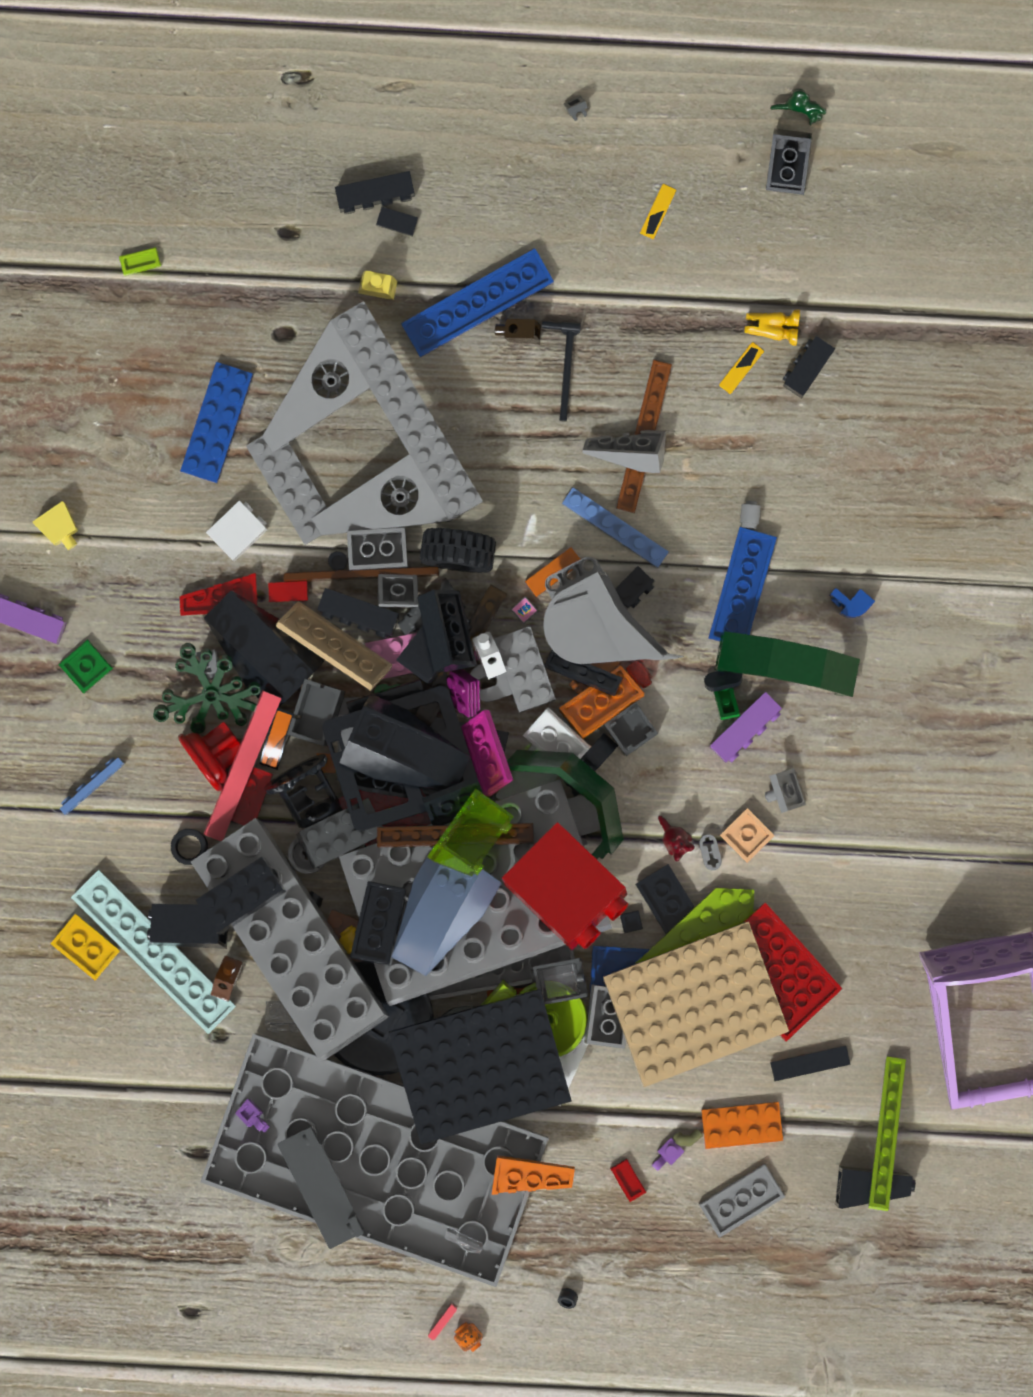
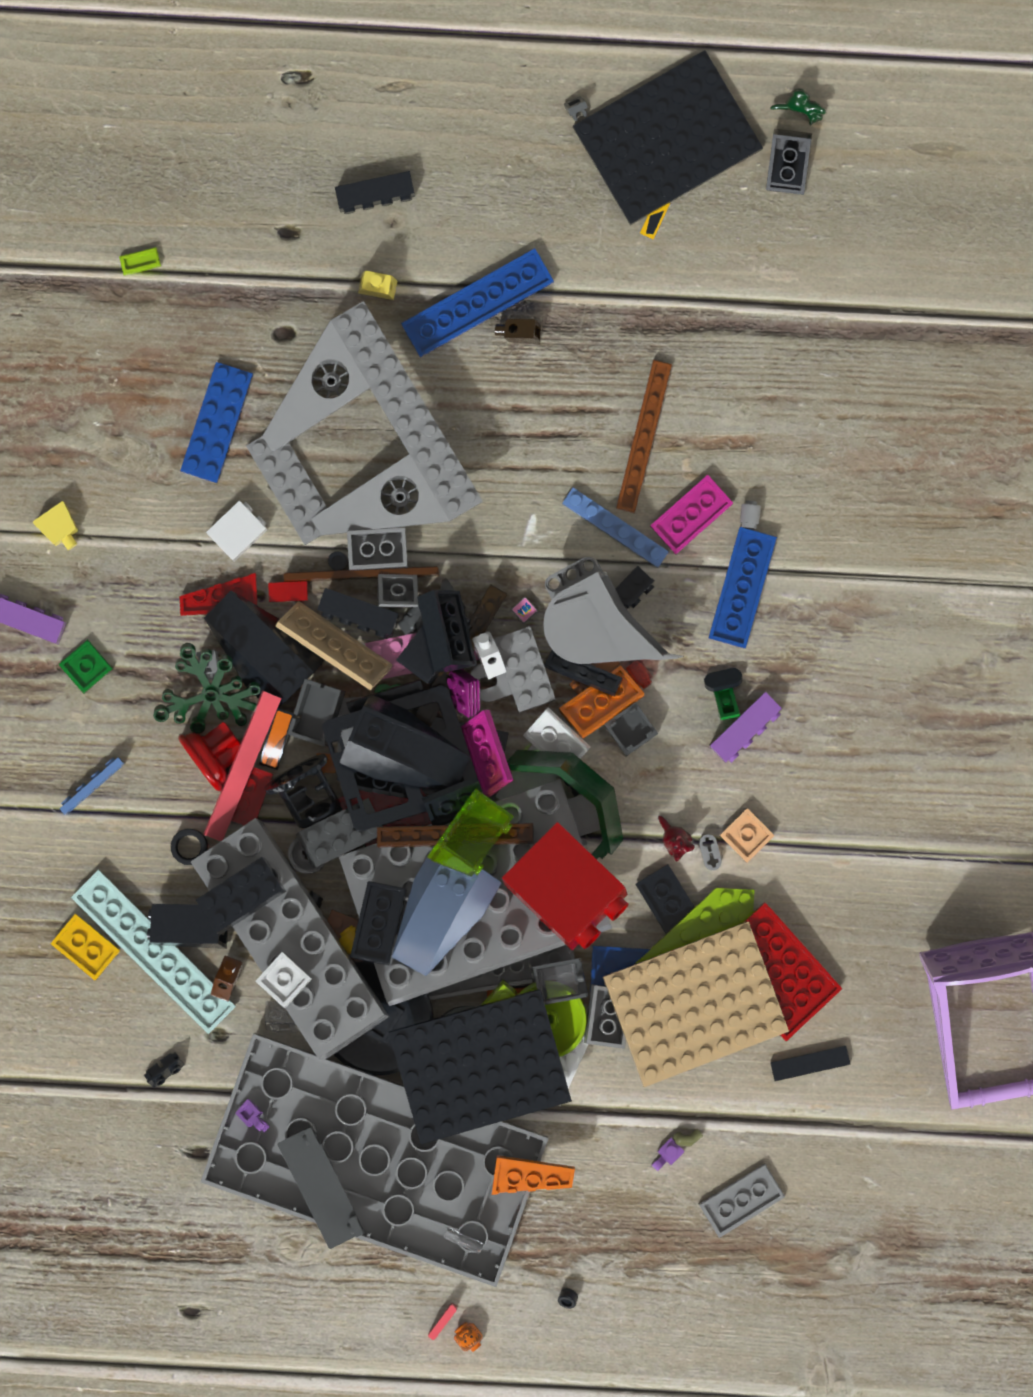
(171, 1065): none -> black hinge
(283, 980): none -> white plate
(397, 221): black tile -> none
(458, 550): black tyre -> none
(537, 581): orange tile -> none
(569, 329): black bar -> none
(599, 752): black brick -> none
(628, 1180): red tile -> none
(631, 921): black tile -> none
(637, 452): light grey wedge -> none
(667, 137): none -> black plate
(691, 514): none -> dark pink plate
(741, 368): yellow sticker -> none
(742, 1125): orange plate -> none
(772, 325): yellow piece -> none
(785, 791): light grey tile -> none
(787, 662): dark green panel -> none
(807, 366): black brick -> none
(852, 608): blue brick -> none
(855, 1186): black slope -> none
(887, 1133): lime plate -> none

